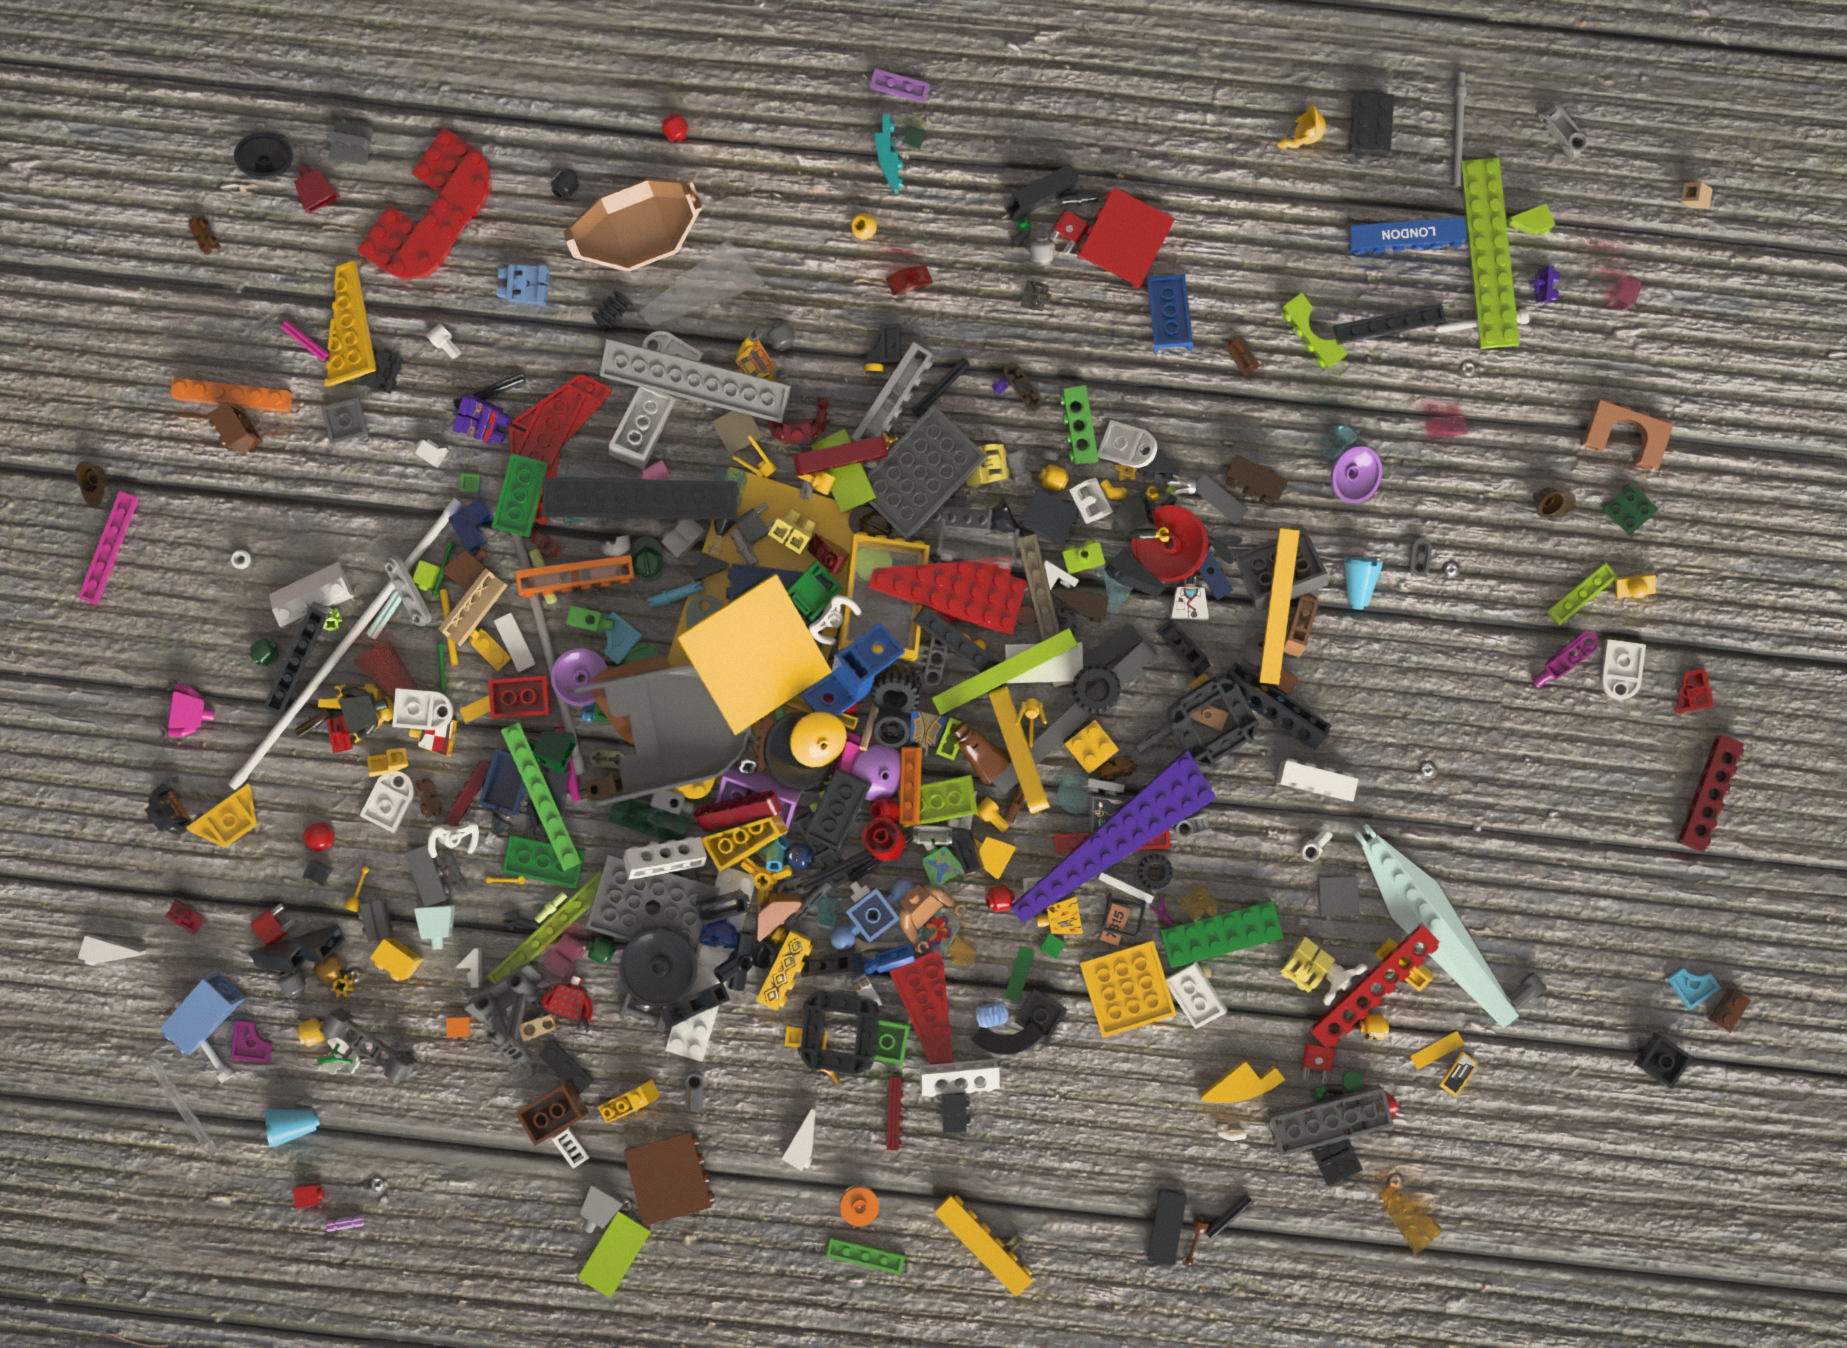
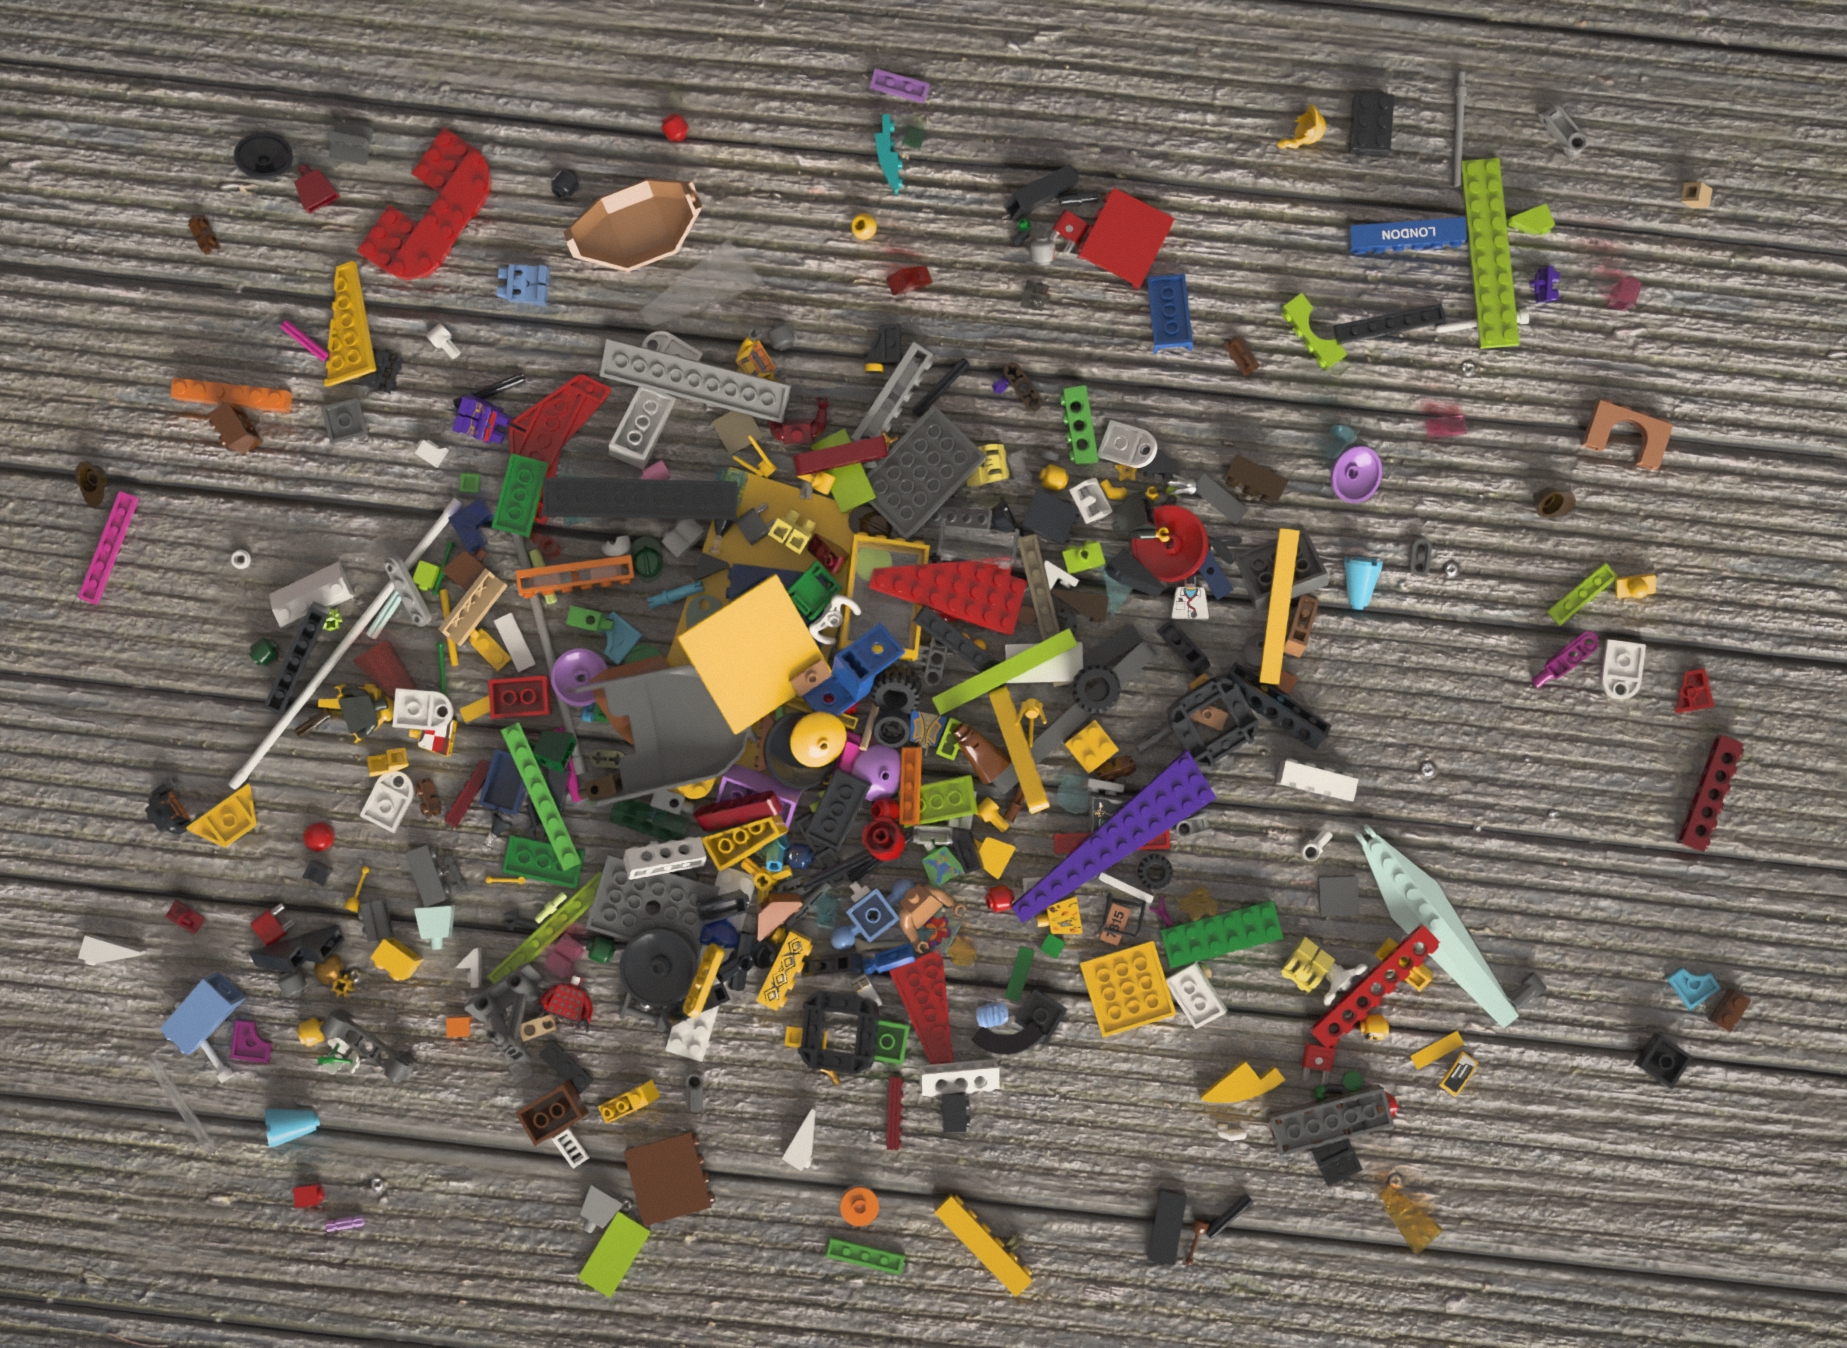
(185, 711): dark pink torso -> none
(339, 734): red hips -> none
(452, 835): white piece -> none
(611, 310): black piece -> none
(694, 1006): none -> yellow beam
(743, 547): light grey pin -> none
(747, 761): dark grey piece -> none
(810, 677): none -> medium nougat plate
(1630, 509): dark green hinge -> none

